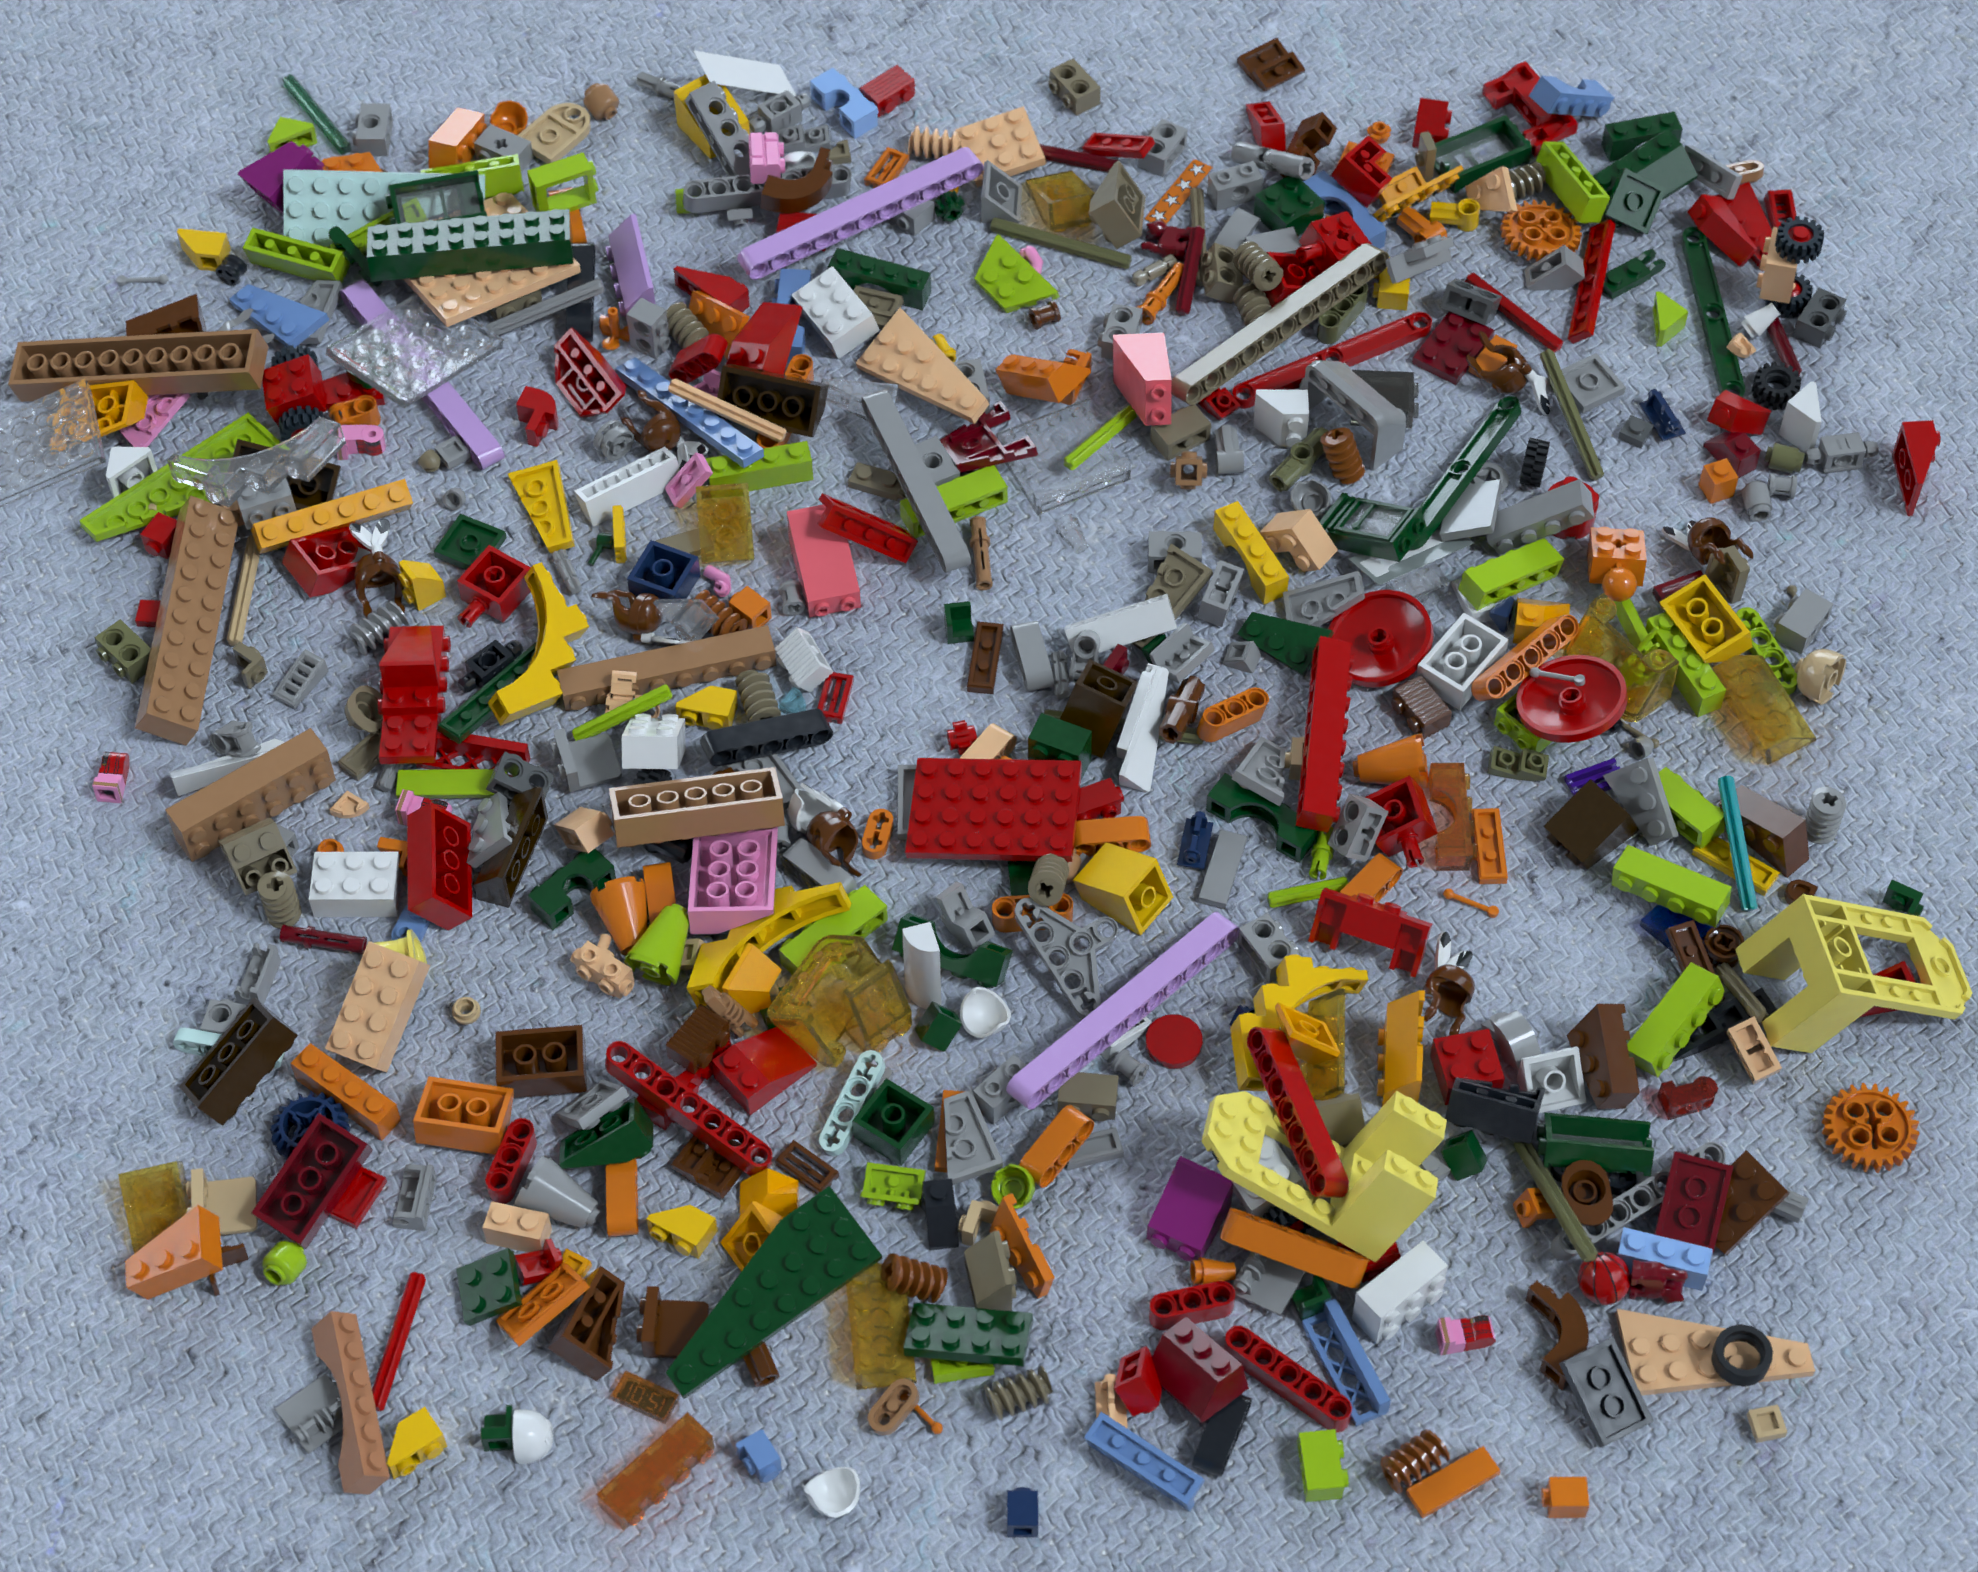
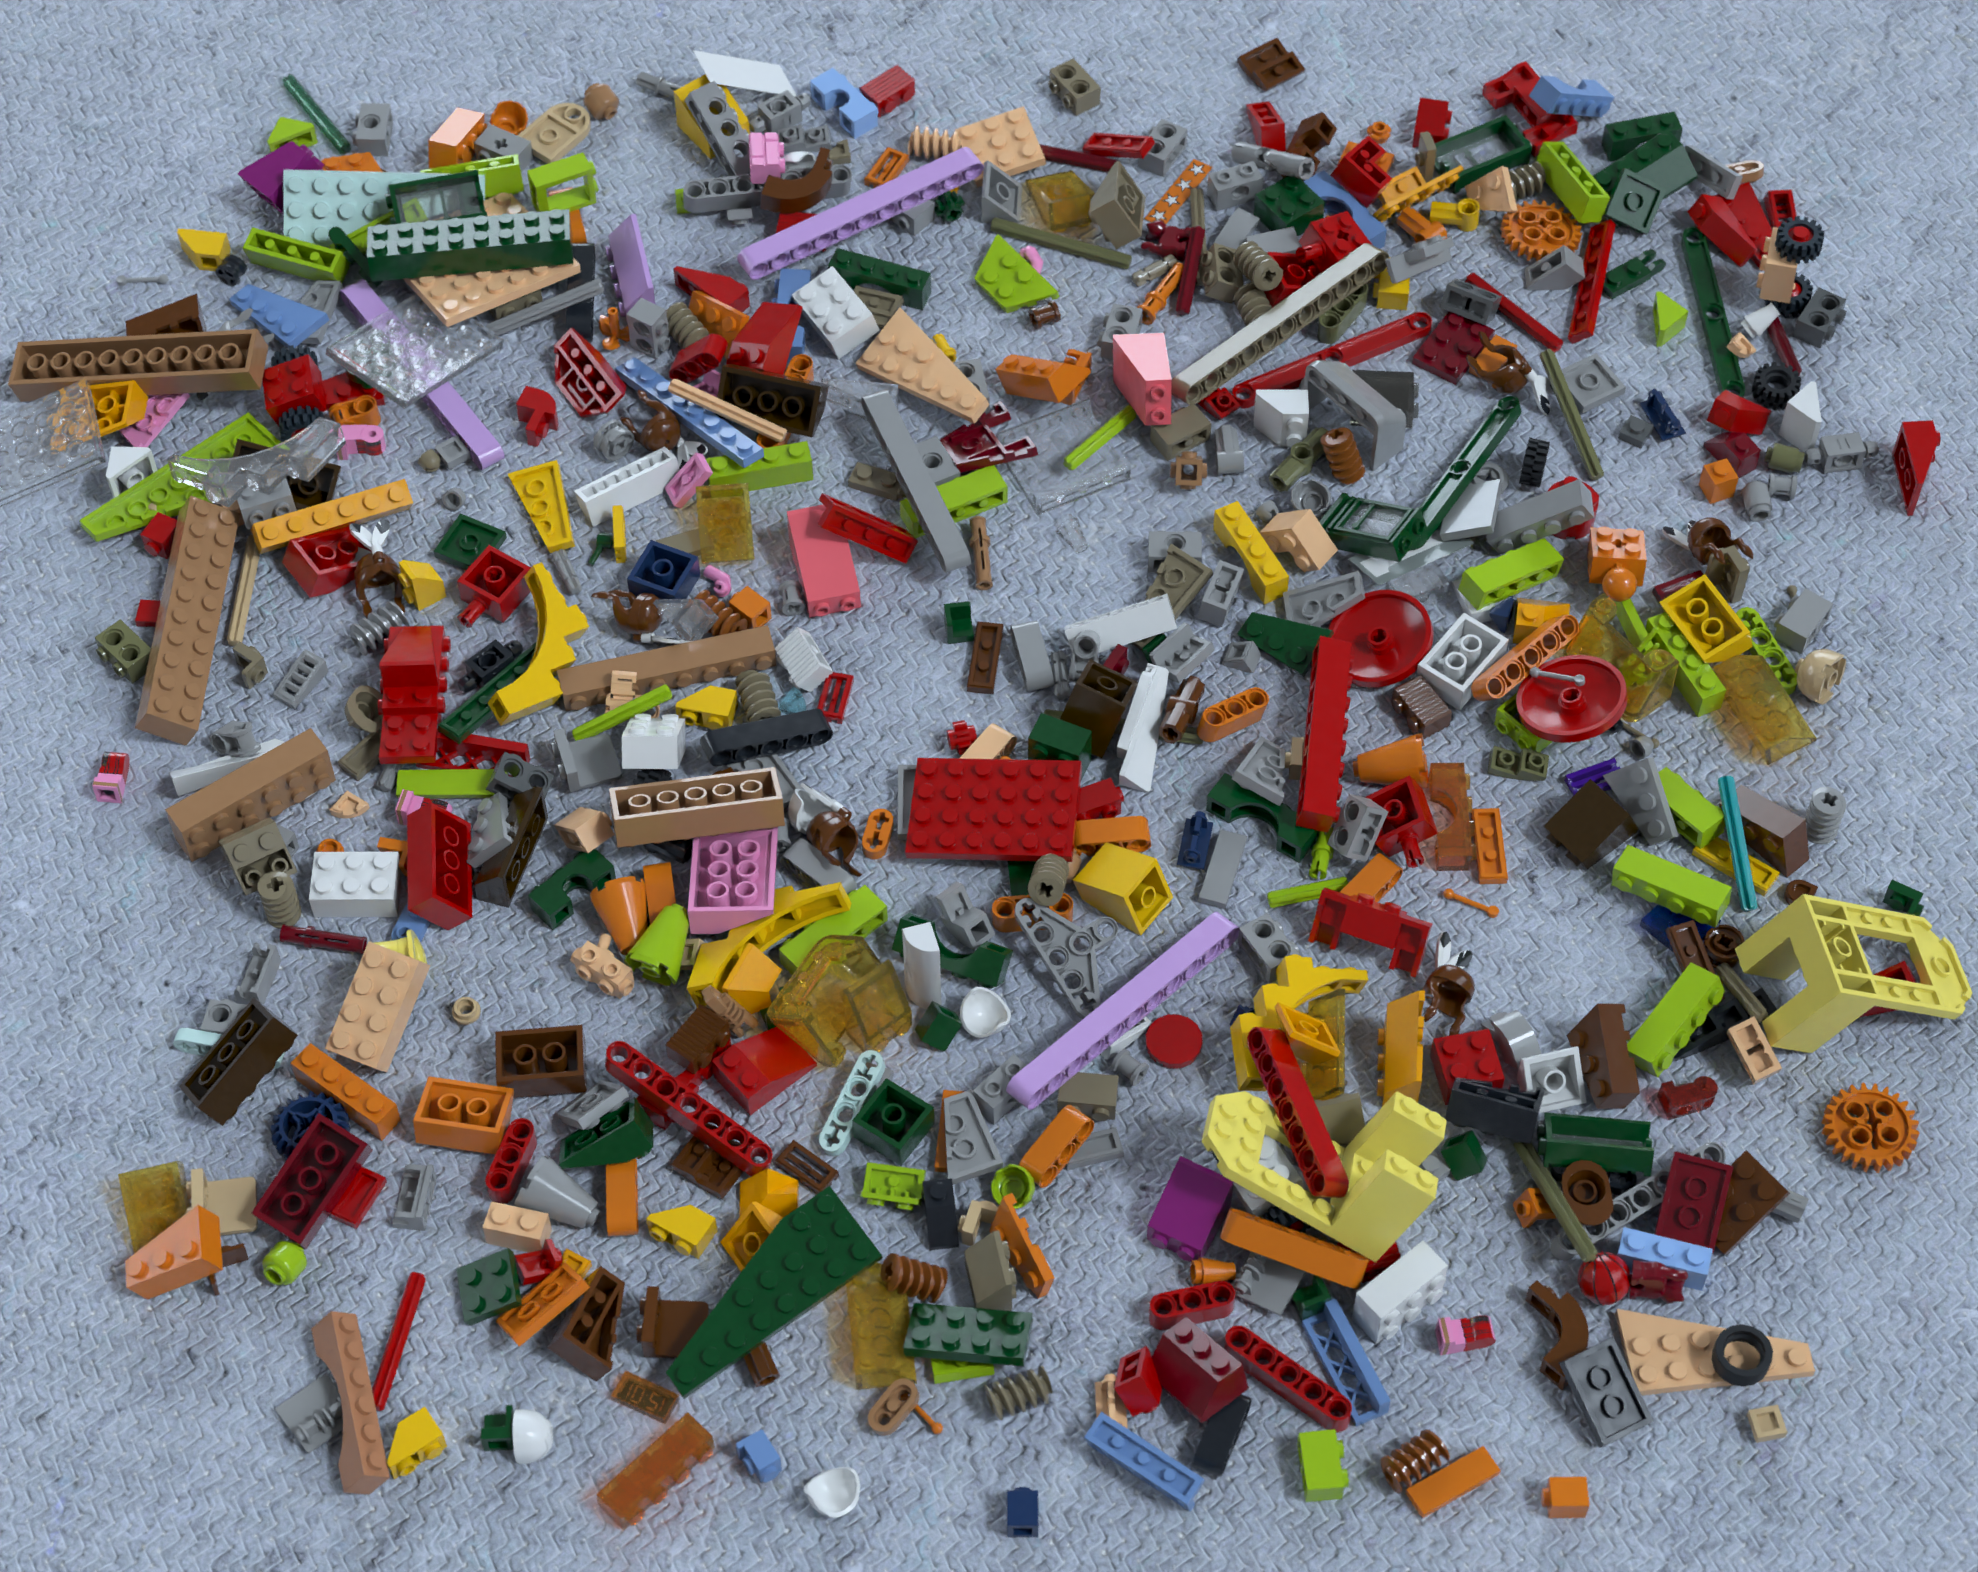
(1267, 511): none -> light grey hinge

